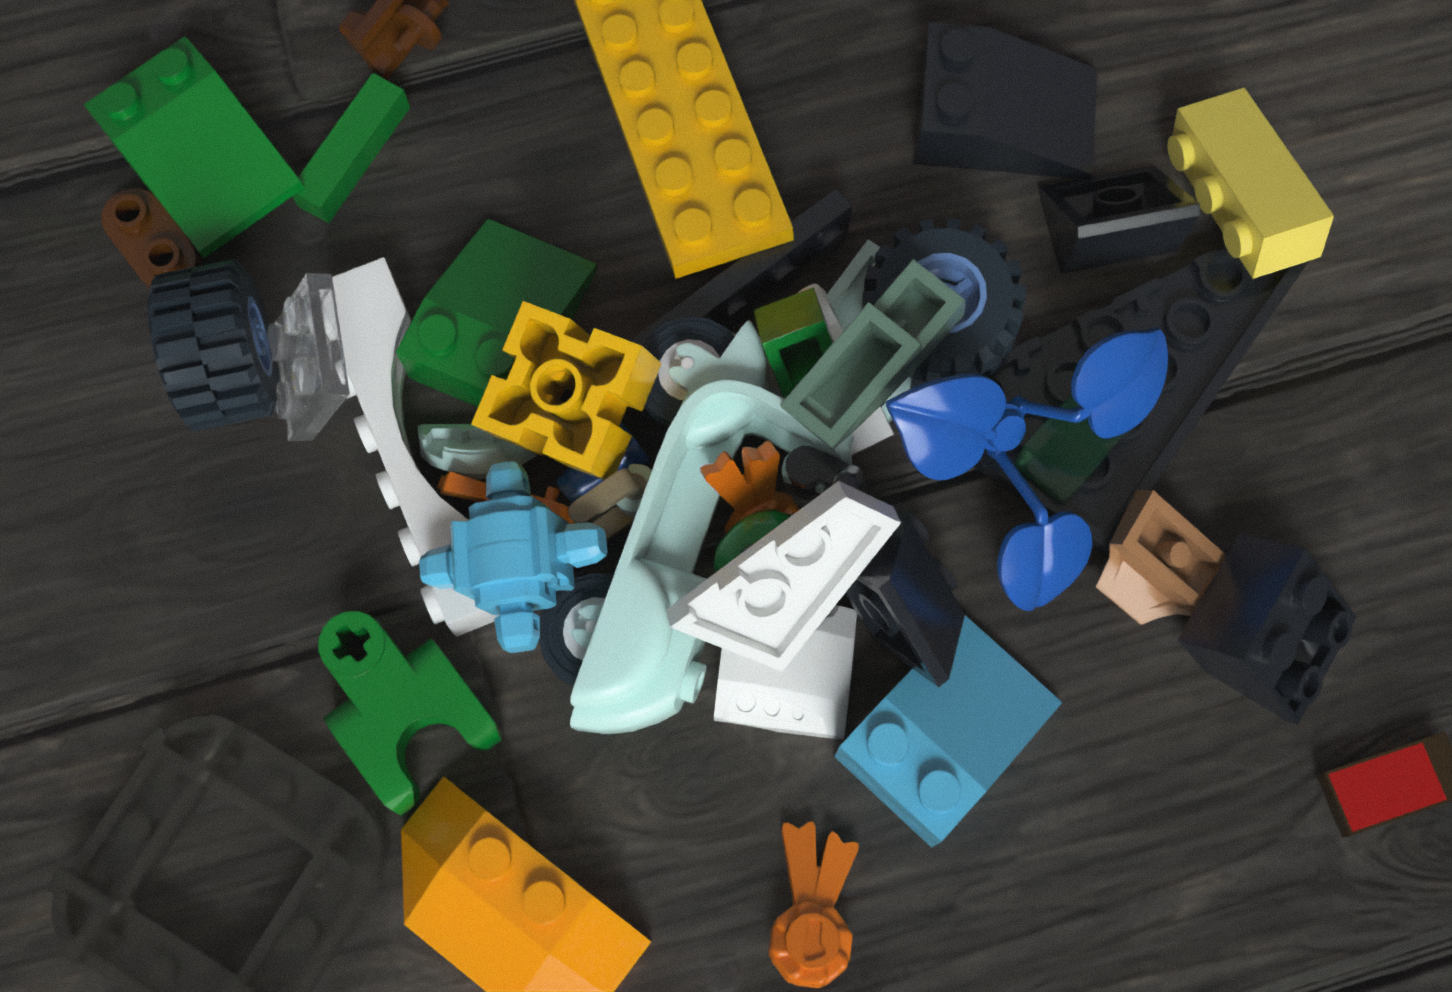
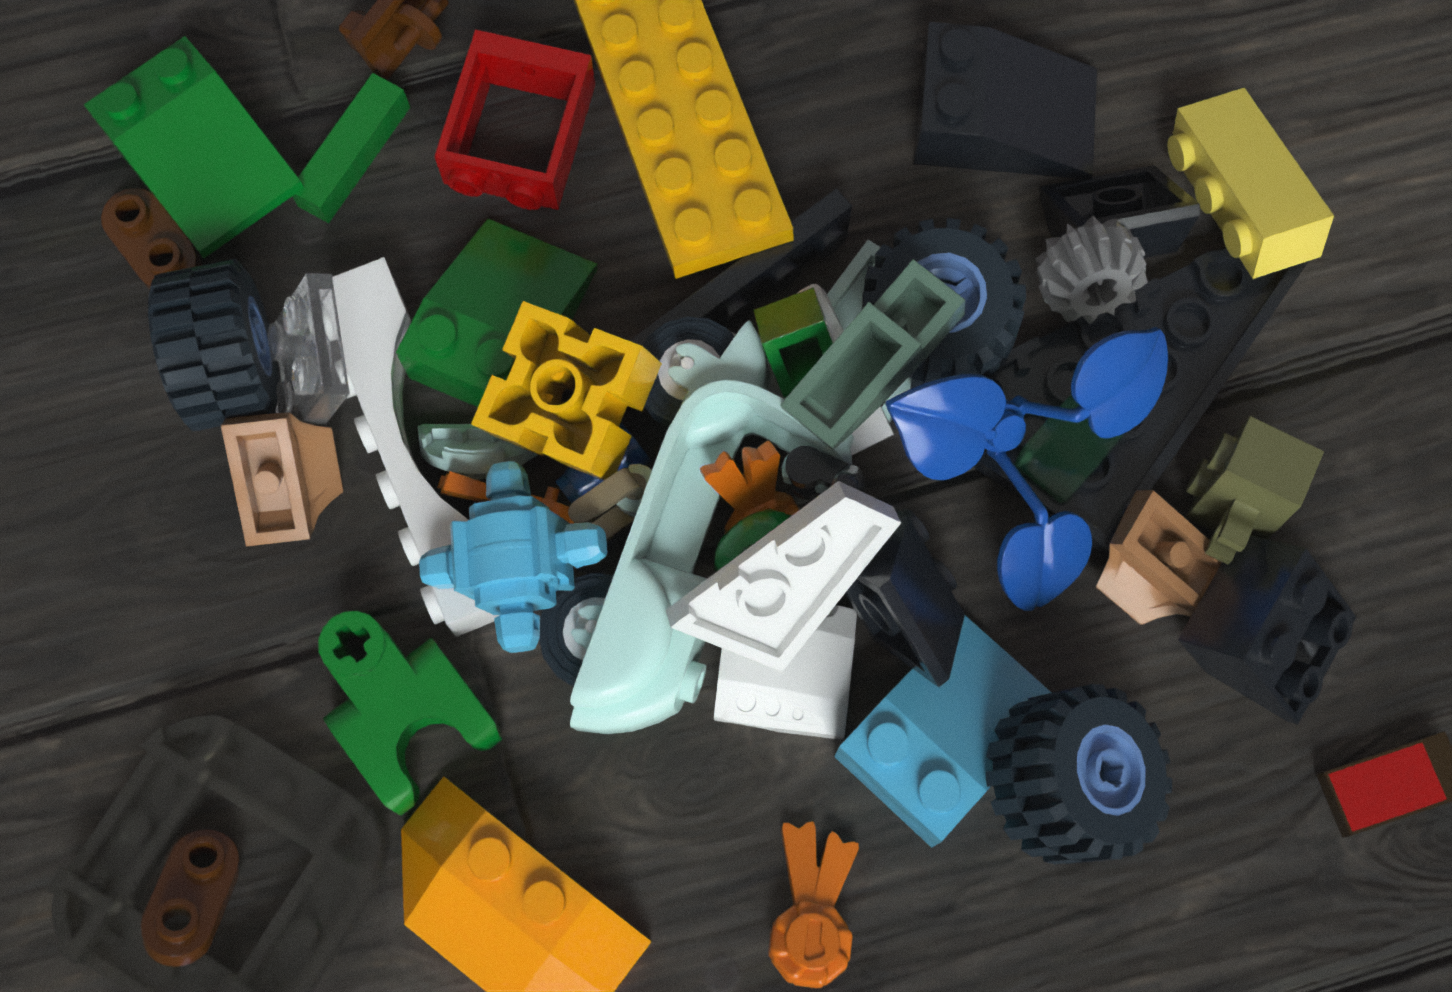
(190, 892): none -> reddish brown plate
(280, 475): none -> medium nougat slope
(525, 68): none -> red window
(1079, 775): none -> black wheel
(1091, 269): none -> light grey gear
(1250, 485): none -> olive brick

